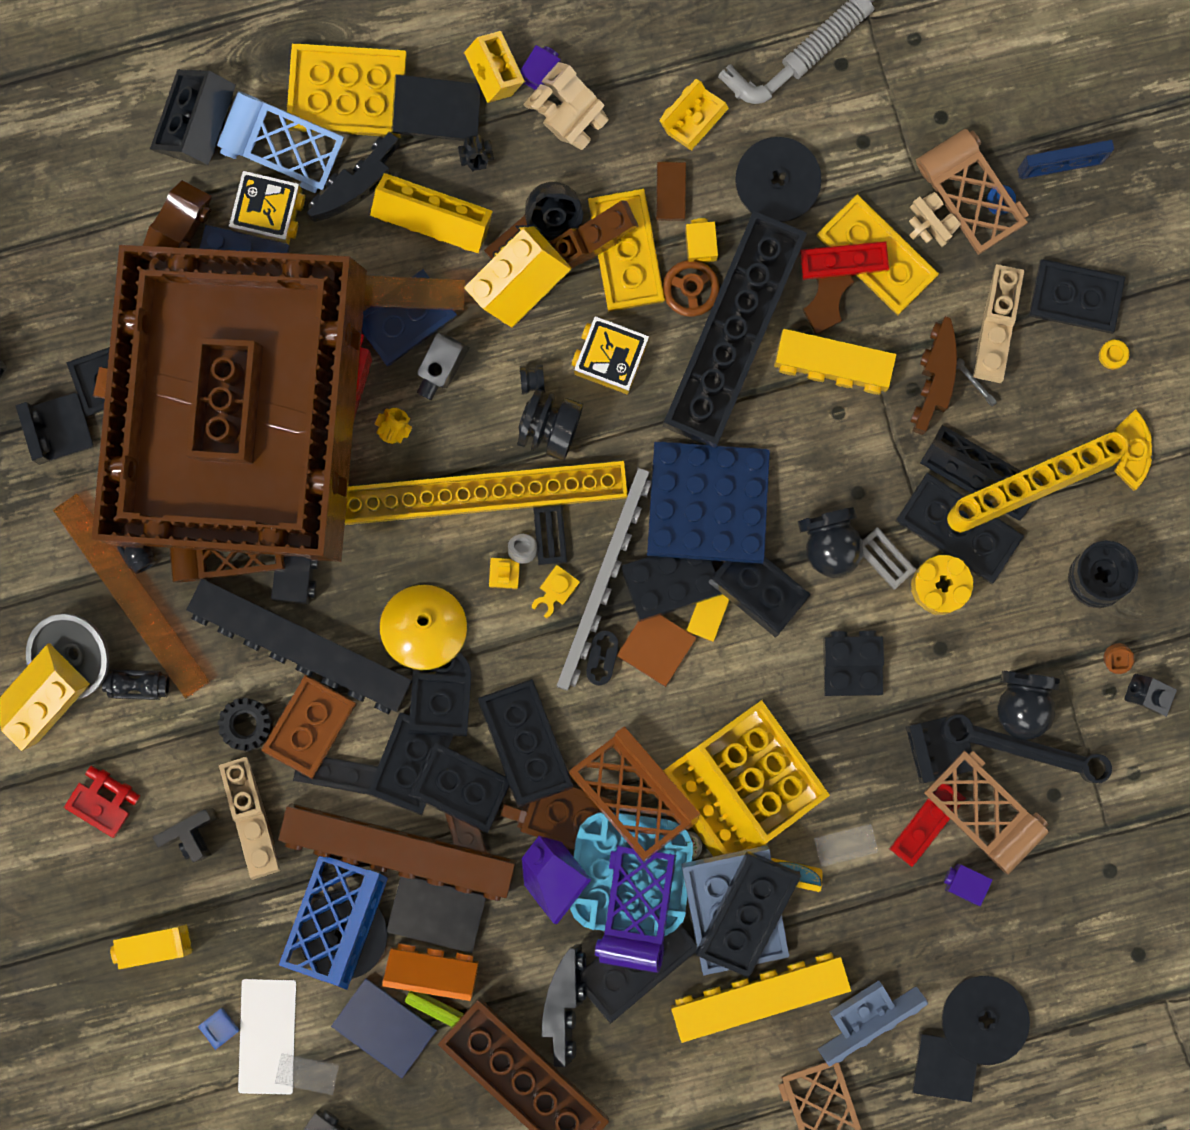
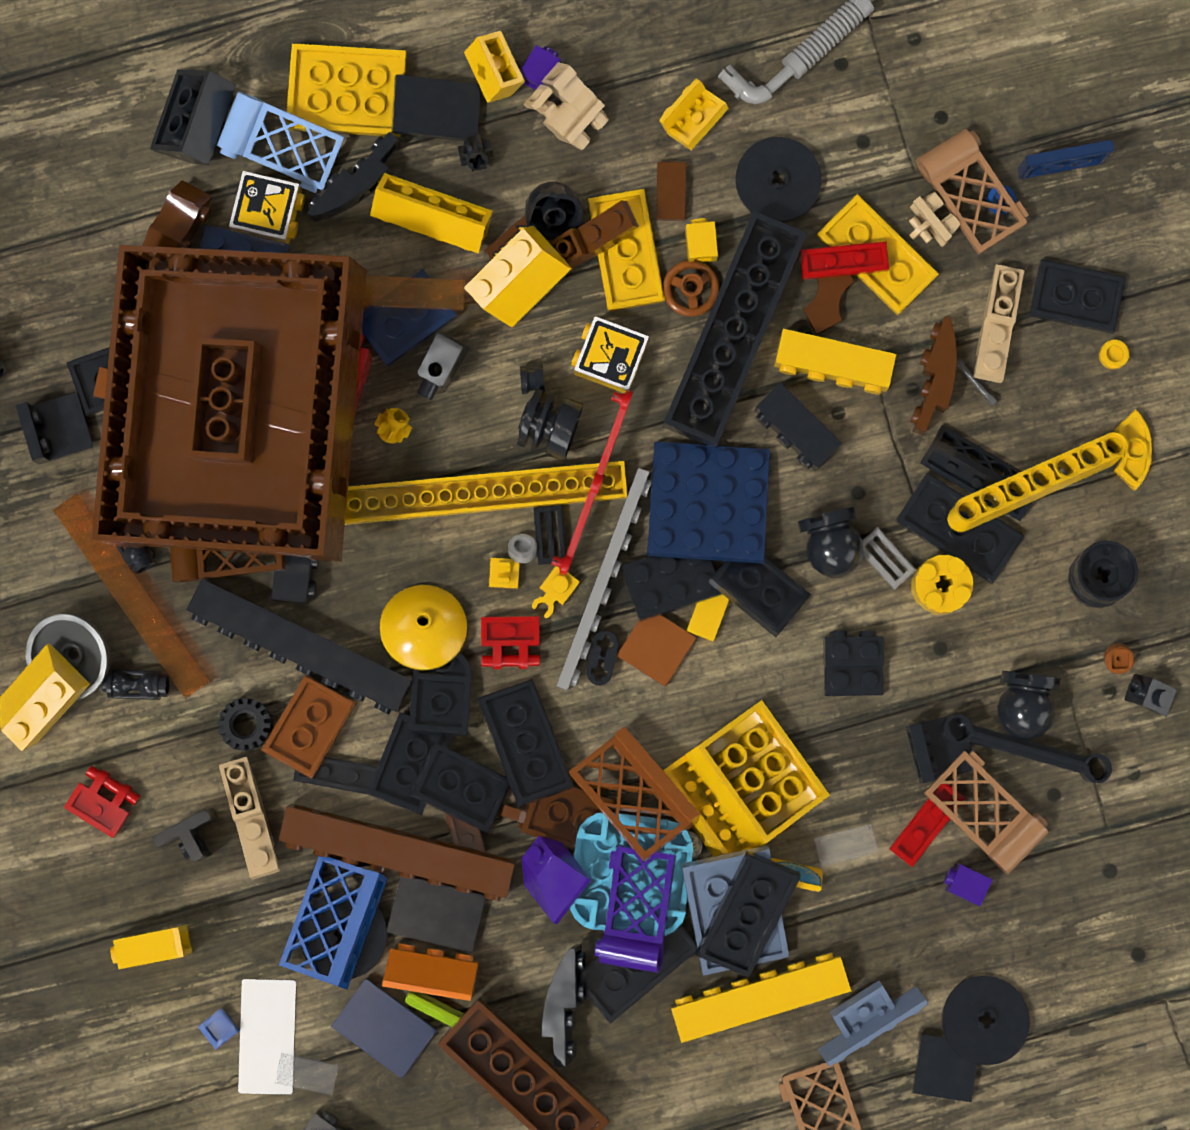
(510, 631): none -> red plate
(565, 562): none -> piece
(796, 427): none -> black brick

